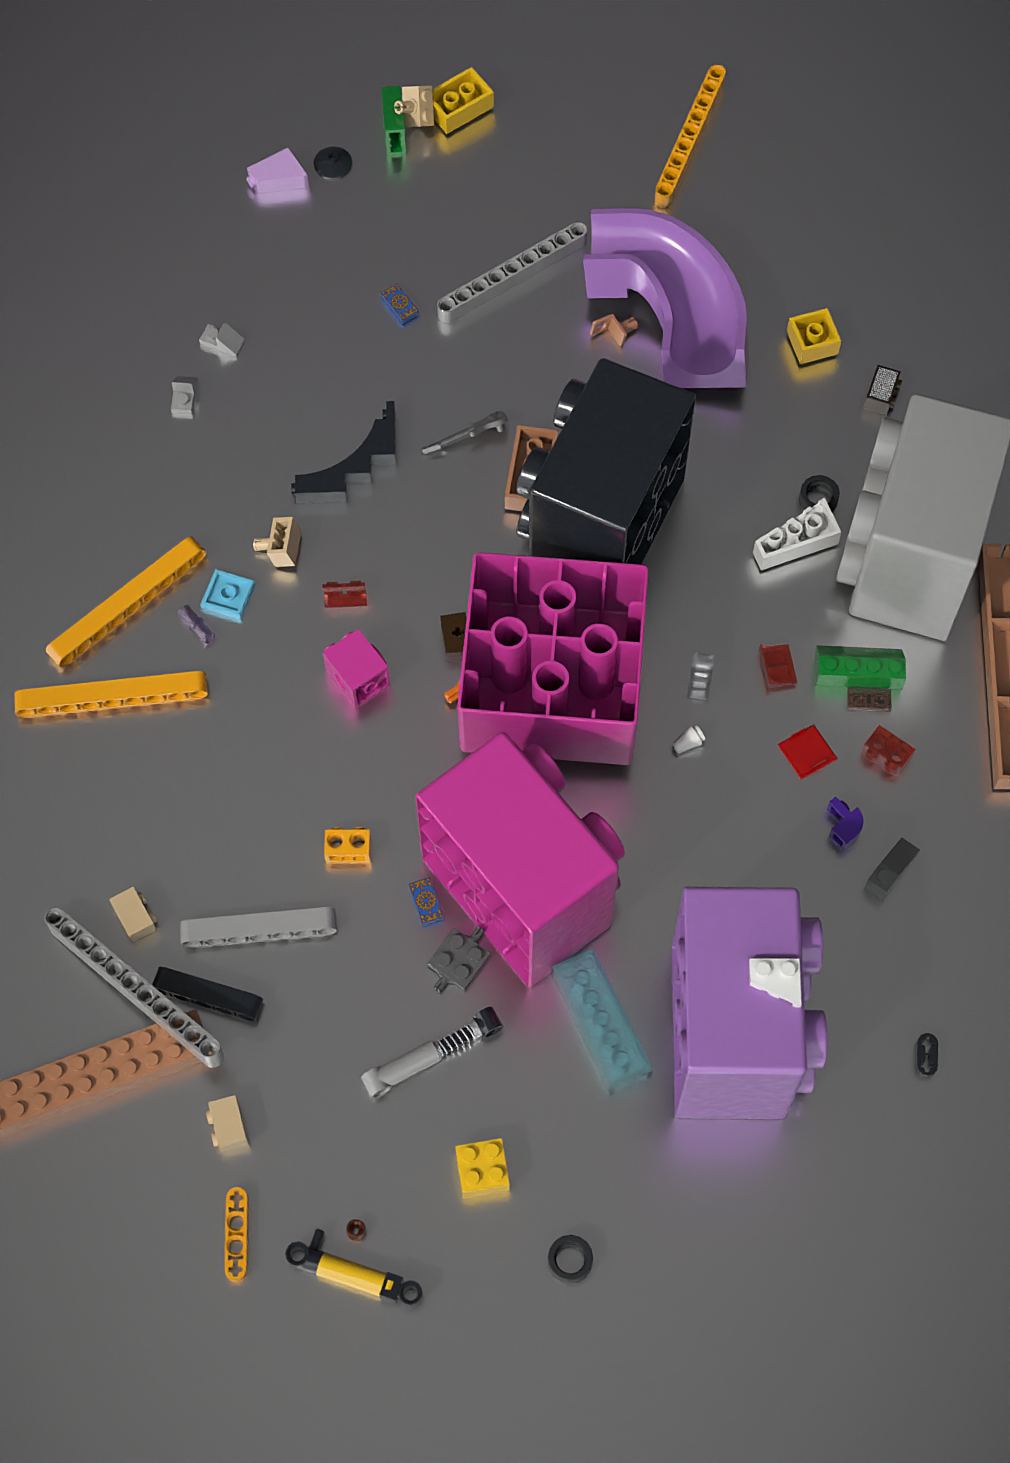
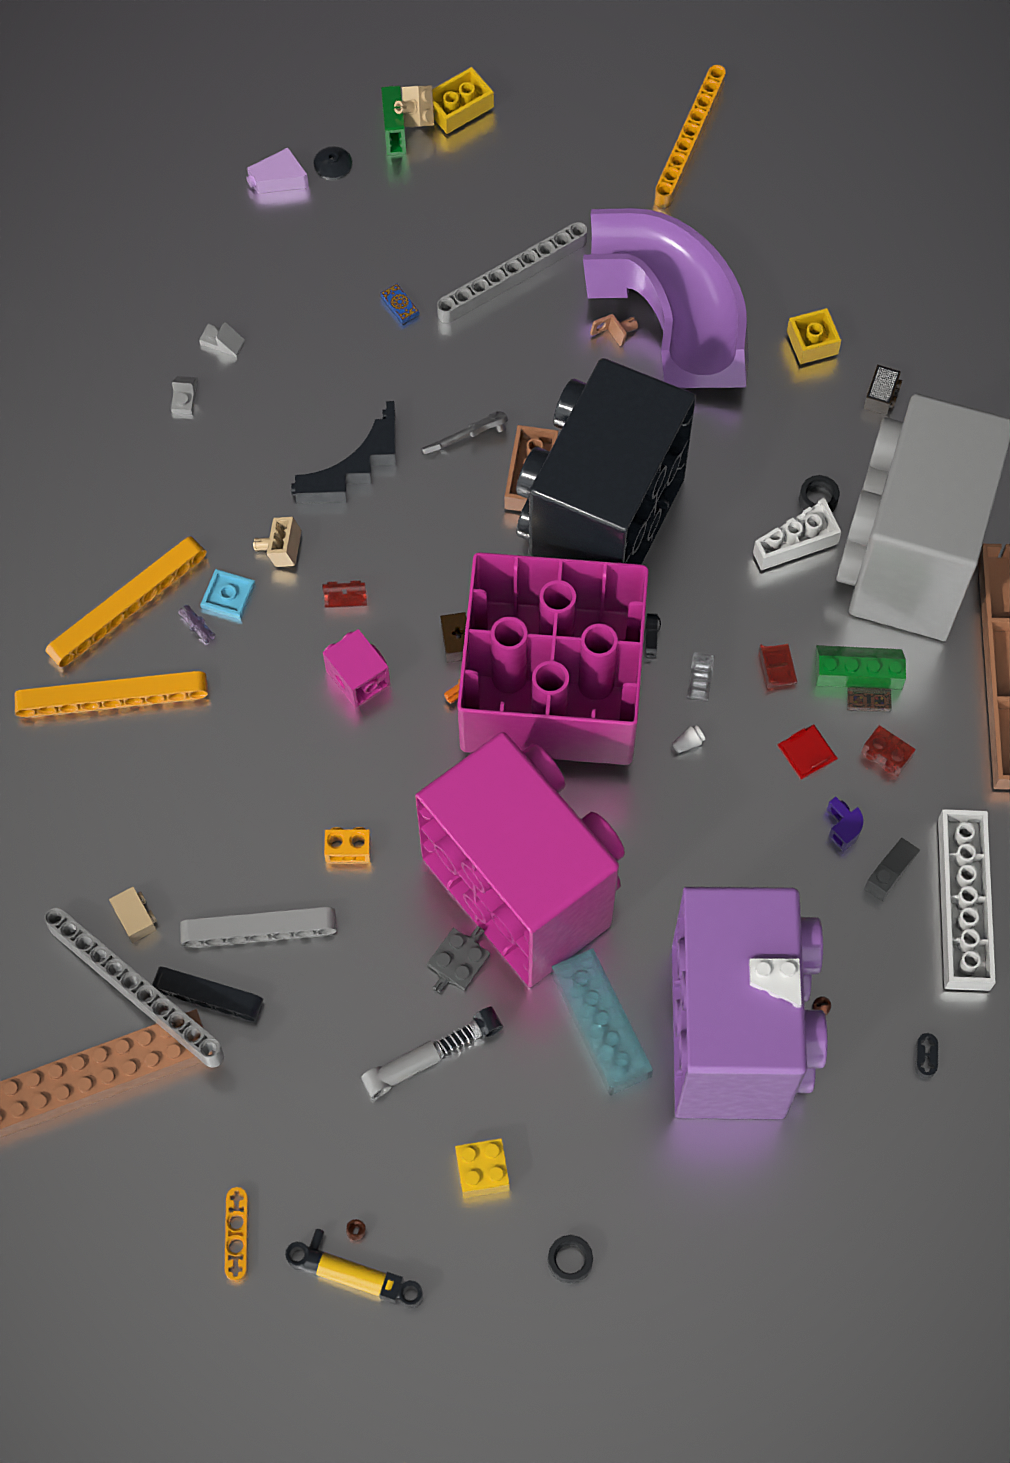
(227, 1123): tan brick -> none
(426, 901): tile -> none
(651, 634): none -> black piece
(826, 1008): none -> copper hinge
(966, 900): none -> white brick

